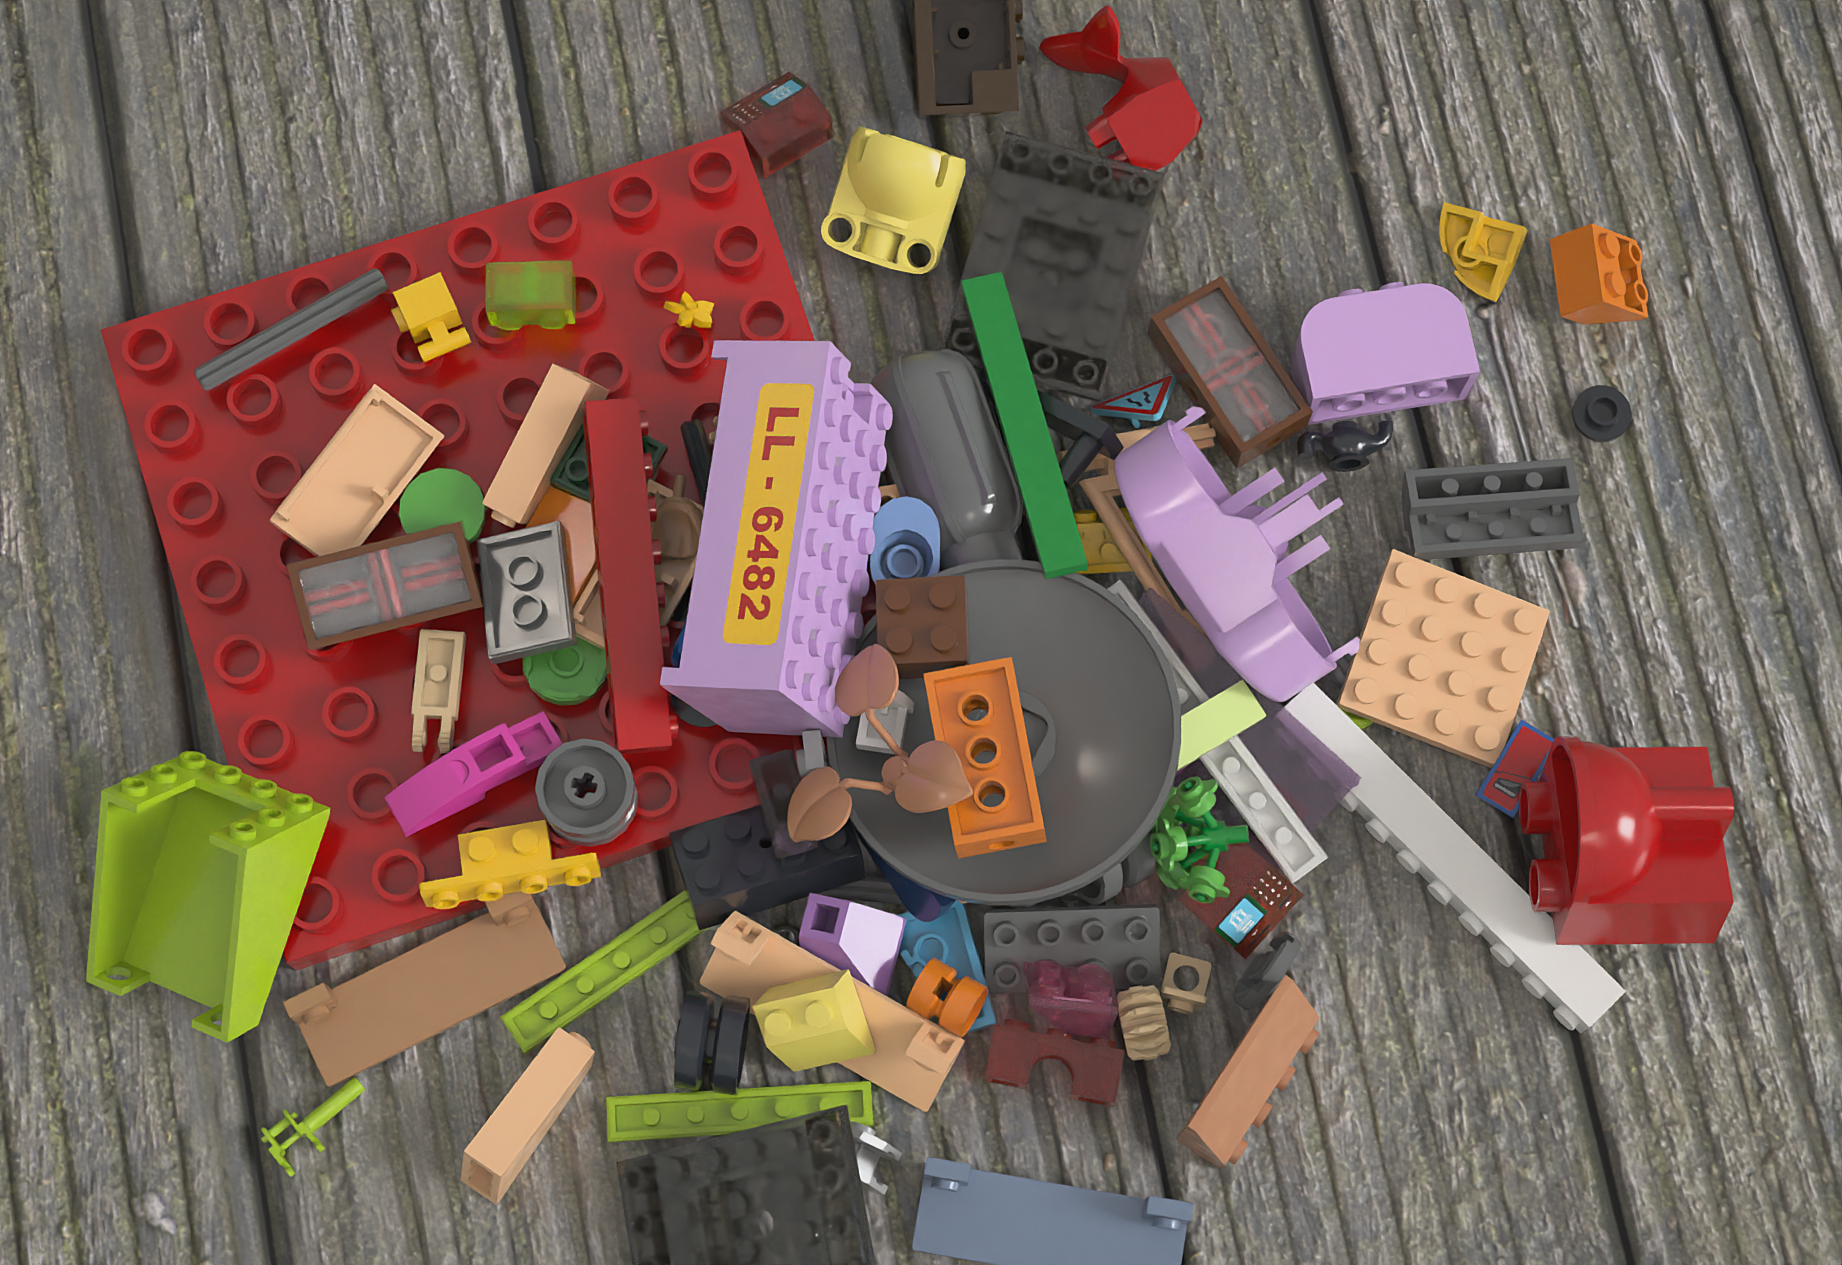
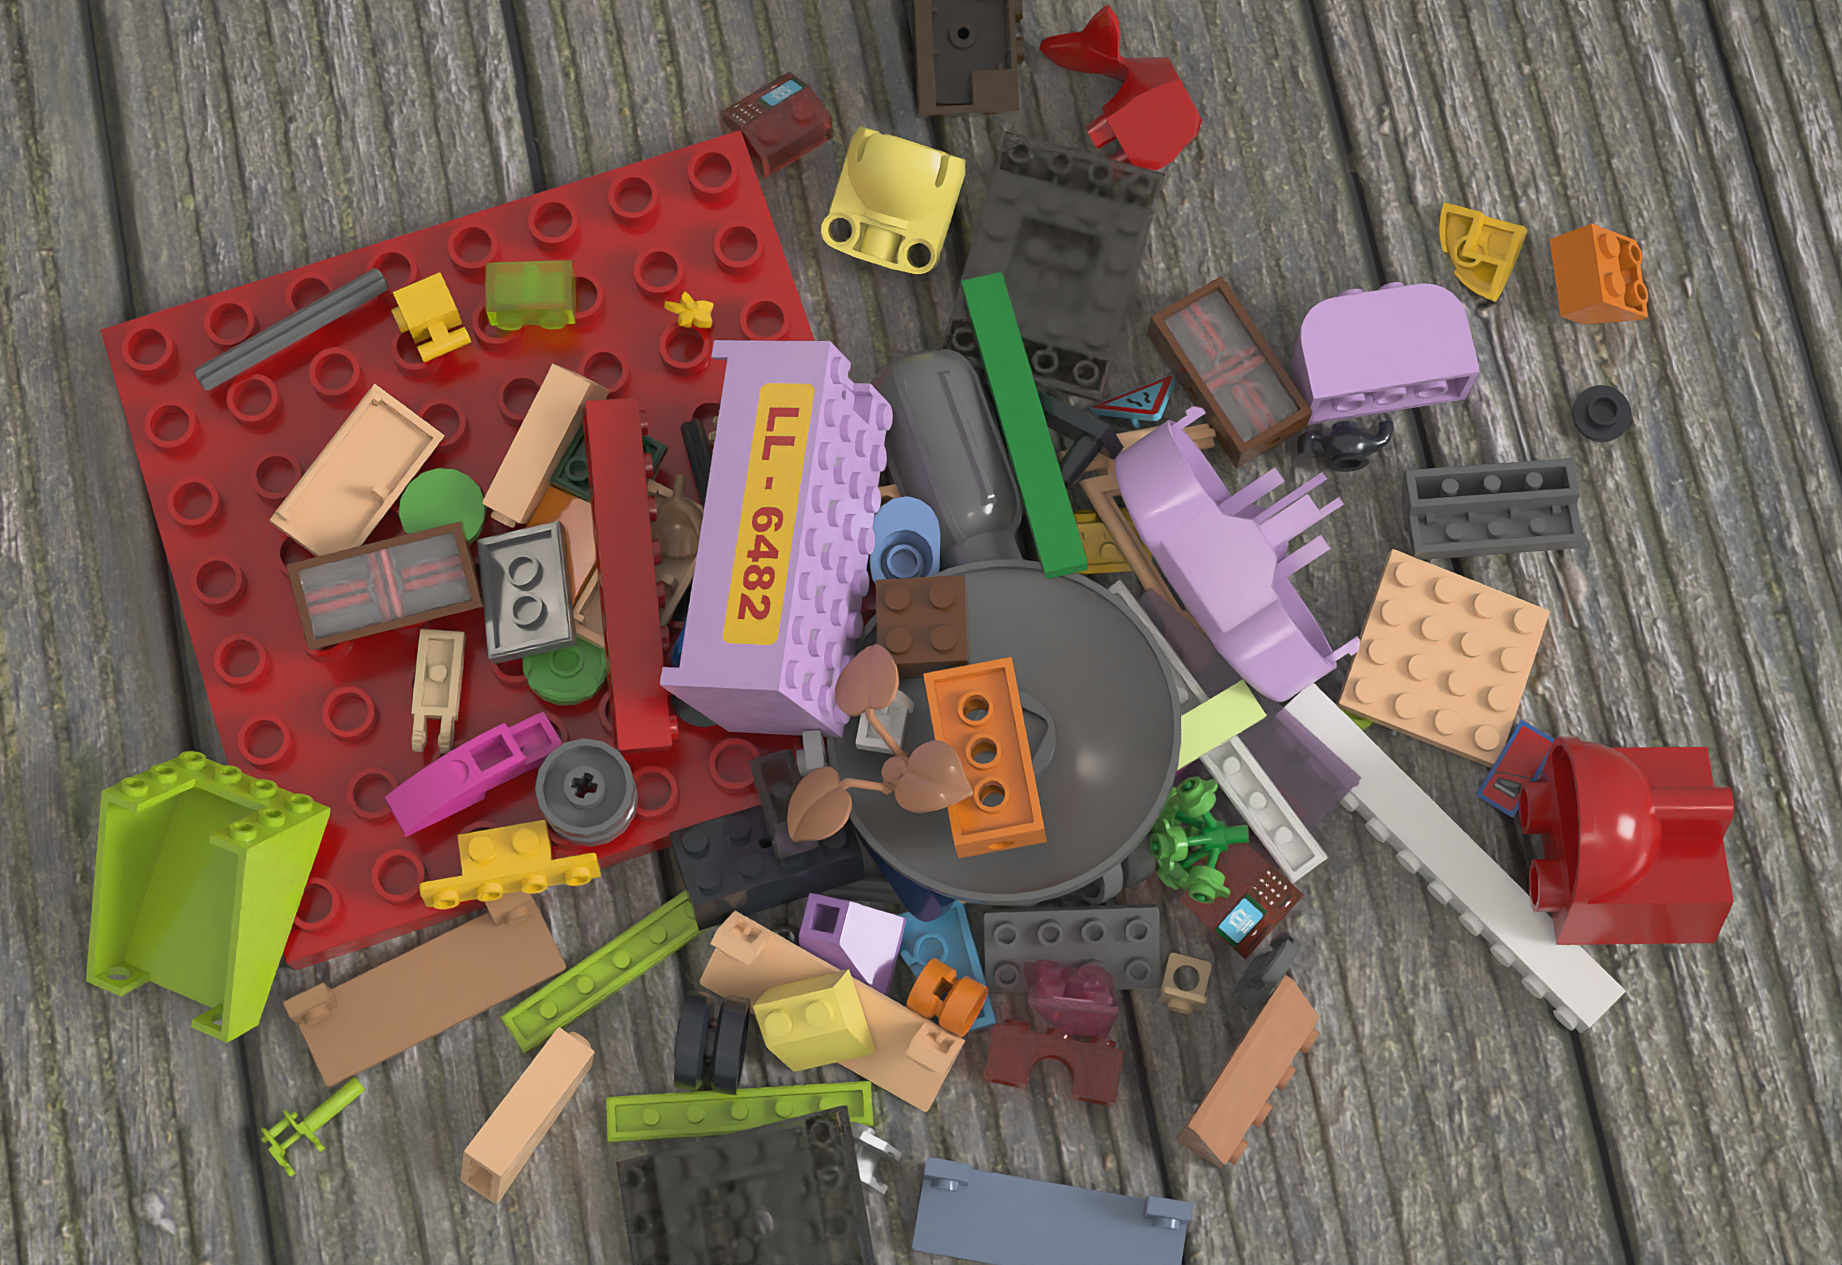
(1143, 1022): tan gear -> none

